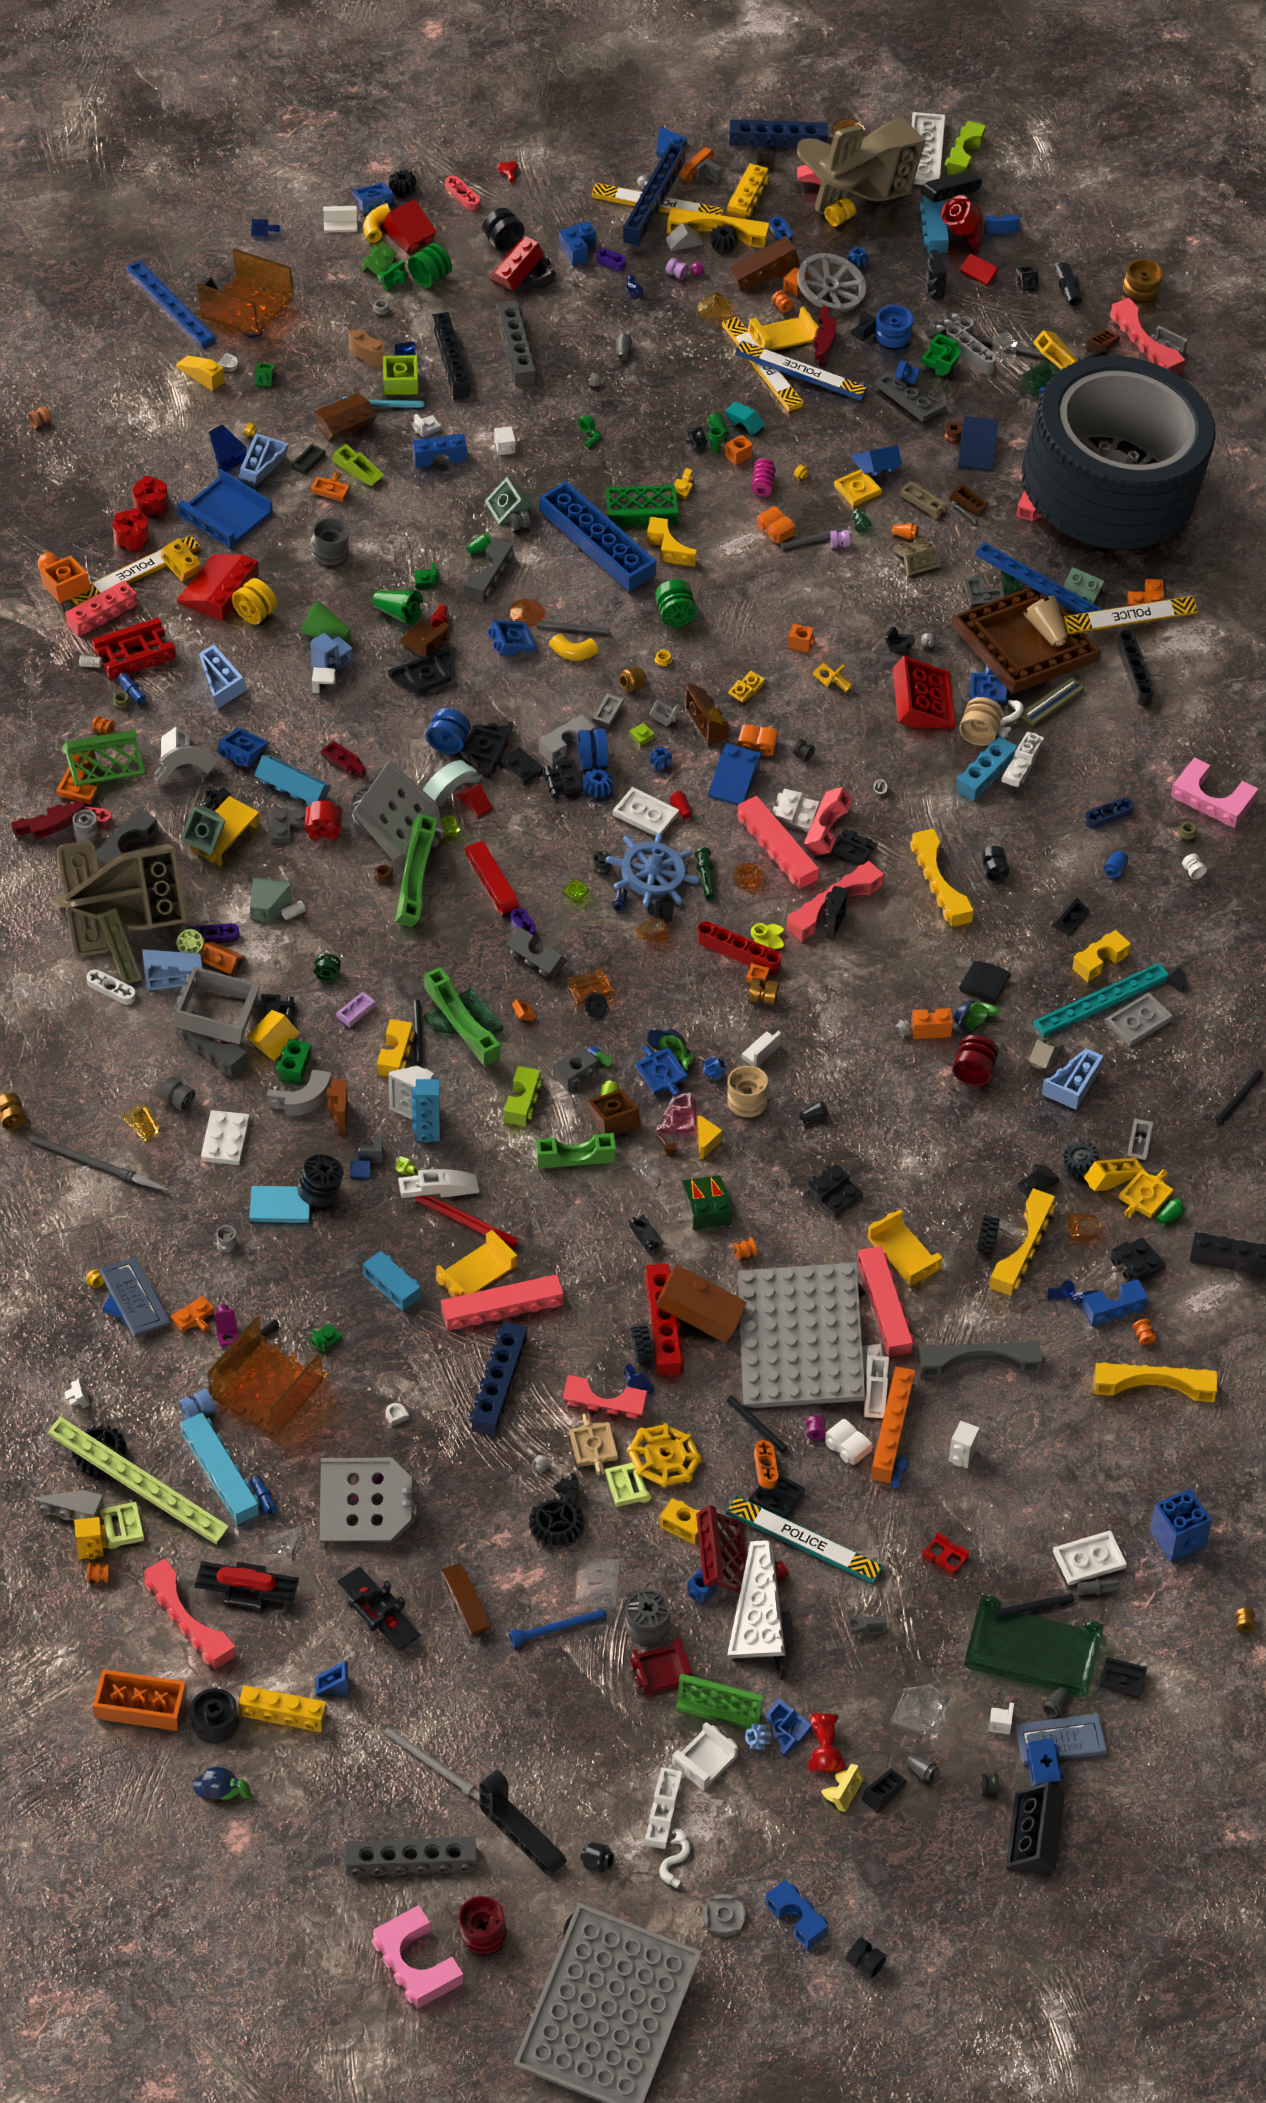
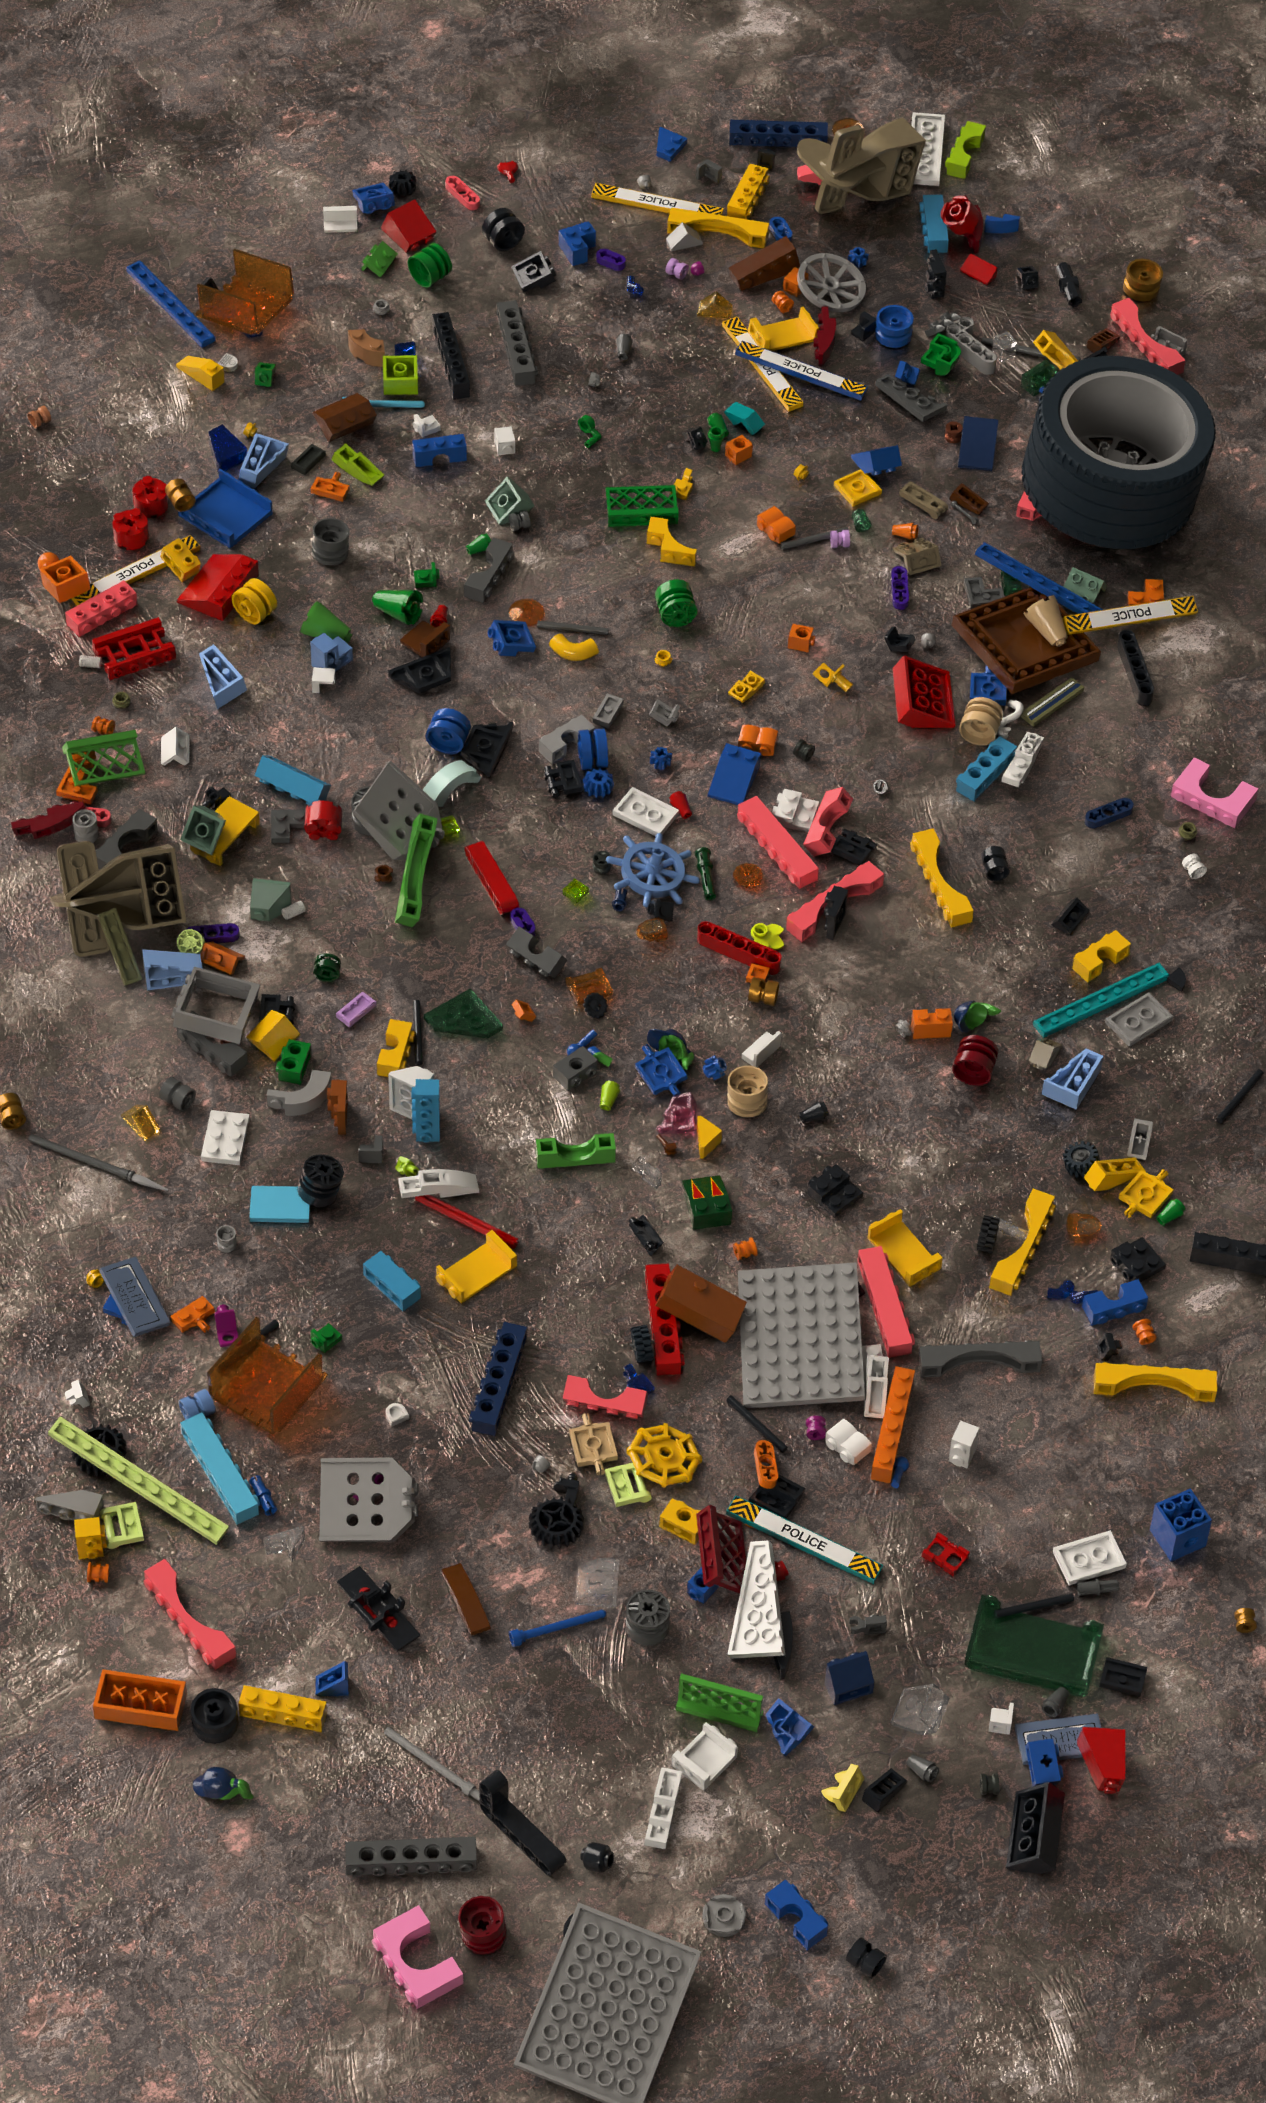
(107, 980): white beam -> none
(131, 688): blue pin -> none
(180, 495): none -> pearl gold wheel
(184, 755): light grey arch -> none
(242, 747): blue plate -> none
(246, 1576): black piece -> none
(261, 227): clear blue plate -> none
(344, 759): dark red hinge -> none
(360, 1168): blue slope -> none
(373, 222): yellow cylinder -> none
(395, 274): green hips -> none
(474, 799): red slope -> none
(476, 1037): bright green arch -> none
(502, 1302): coral brick -> none
(517, 263): red slope -> none
(520, 766): black plate -> none
(520, 1109): lime arch -> none
(587, 1039): none -> blue bar
(597, 536): blue brick -> none
(614, 1113): reddish brown slope -> none
(632, 679): pearl gold head -> none
(641, 734): lime plate -> none
(654, 194): dark blue brick -> none
(660, 1668): dark red panel -> none
(665, 1875): white animal -> none
(689, 170): orange beam -> none
(705, 715): reddish brown slope -> none
(723, 238): black gear -> none
(758, 1736): light blue gear -> none
(763, 477): dark pink piece -> none
(826, 1757): red animal -> none
(840, 211): yellow wheel -> none
(849, 1677): none -> dark blue slope
(899, 582): none -> dark purple beam
(951, 186): black beam -> none
(985, 980): black slope -> none
(1040, 1180): black slope -> none
(1104, 1756): none -> red slope
(1108, 1346): none -> black tile
(1116, 864): blue brick -> none

